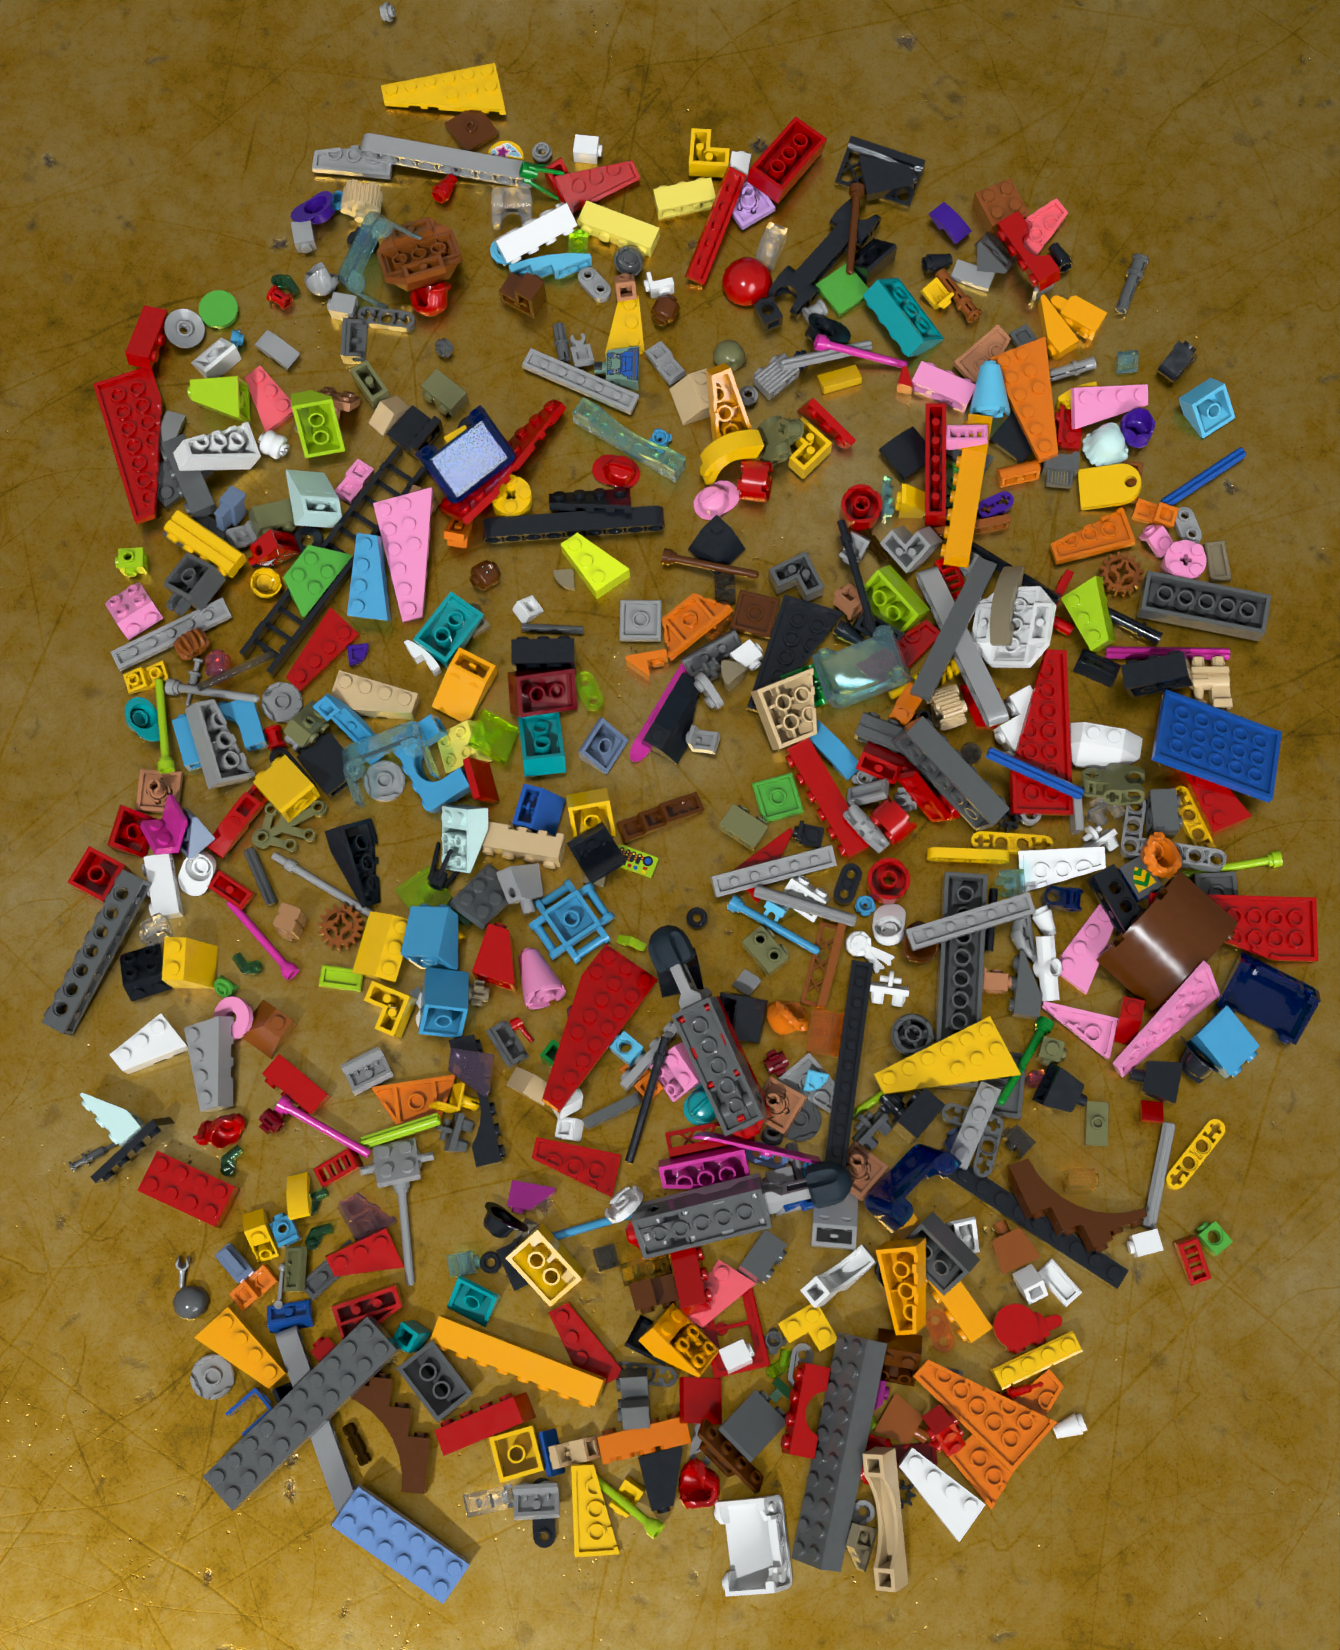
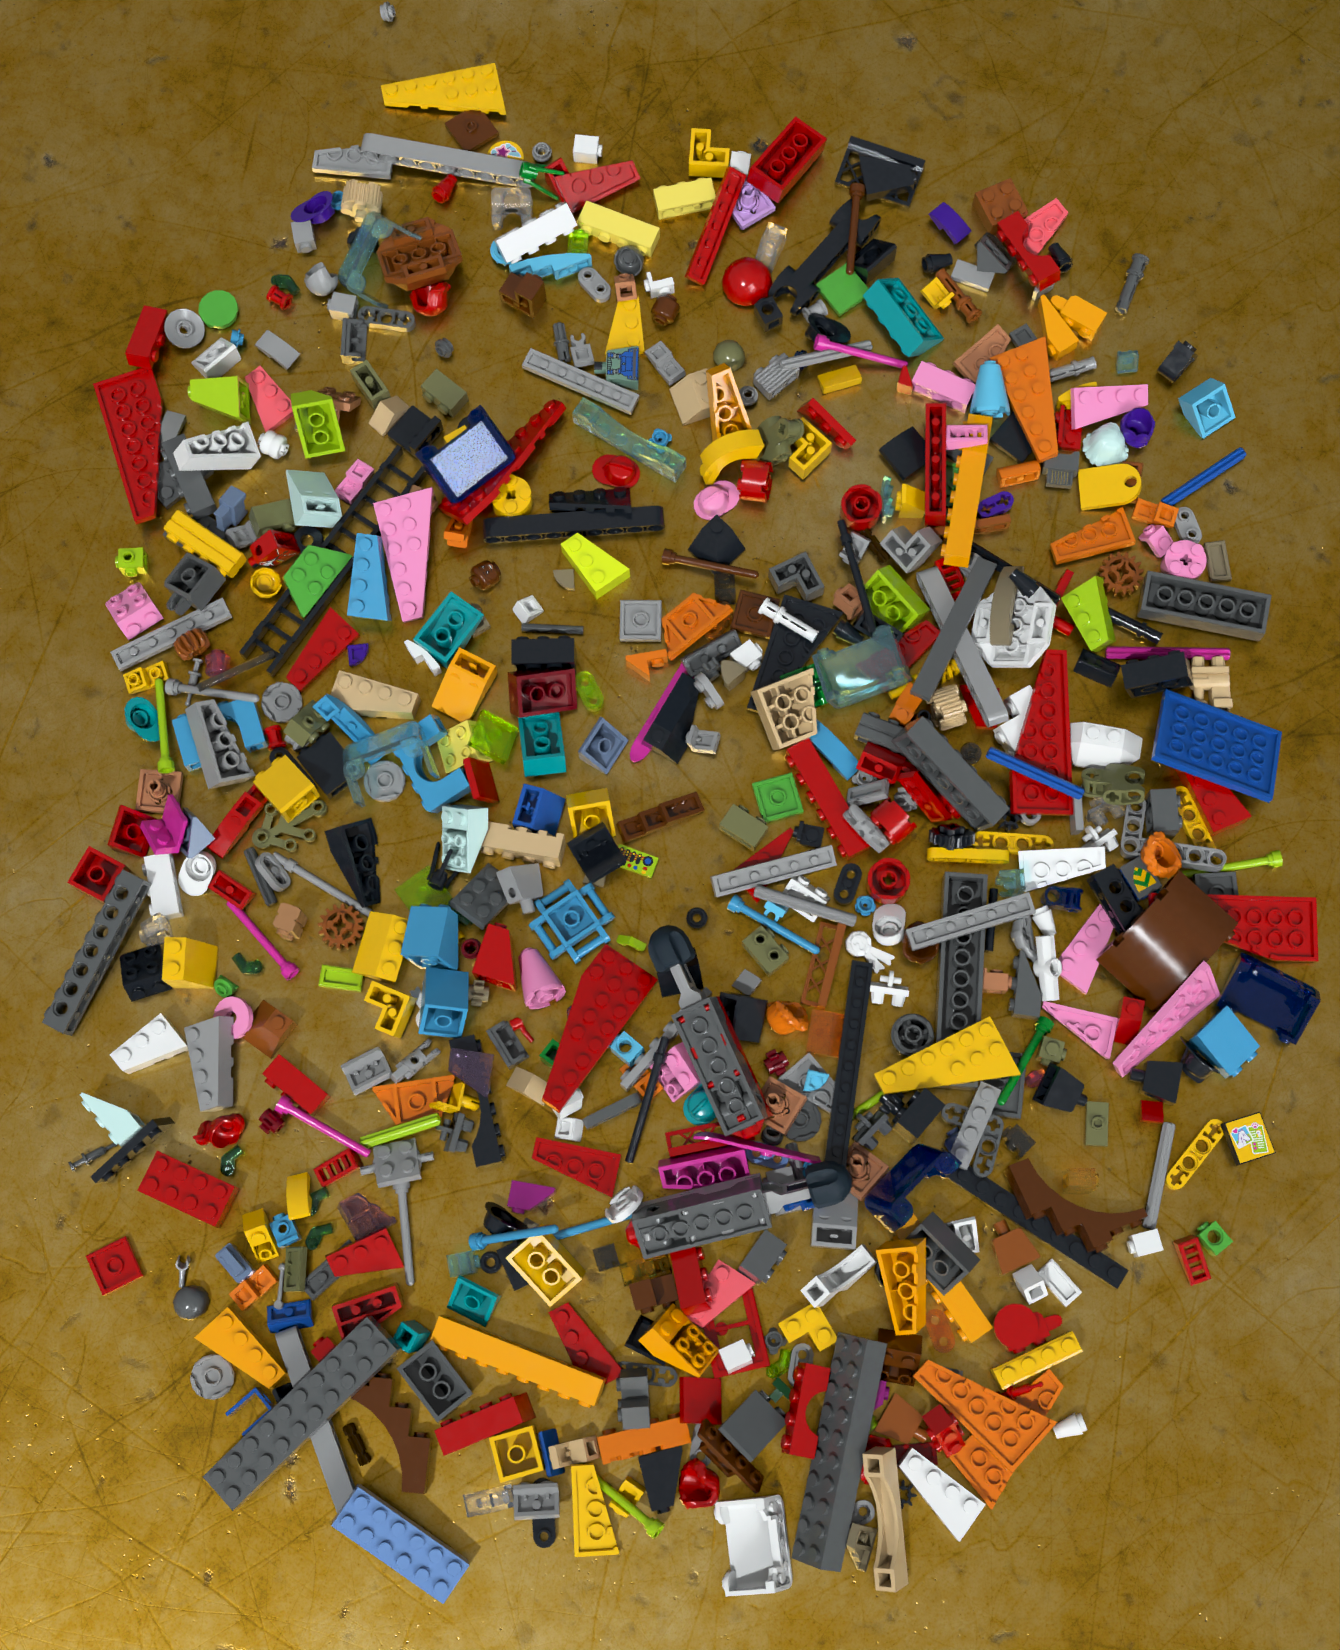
(114, 1265): none -> red tile
(272, 871): none -> light grey plate
(407, 1069): none -> light grey hinge
(469, 947): none -> dark red cone
(479, 1241): none -> dark azure piece
(780, 612): none -> white pin
(951, 836): none -> black gear
(1024, 583): none -> black cone
(1247, 1138): none -> tile

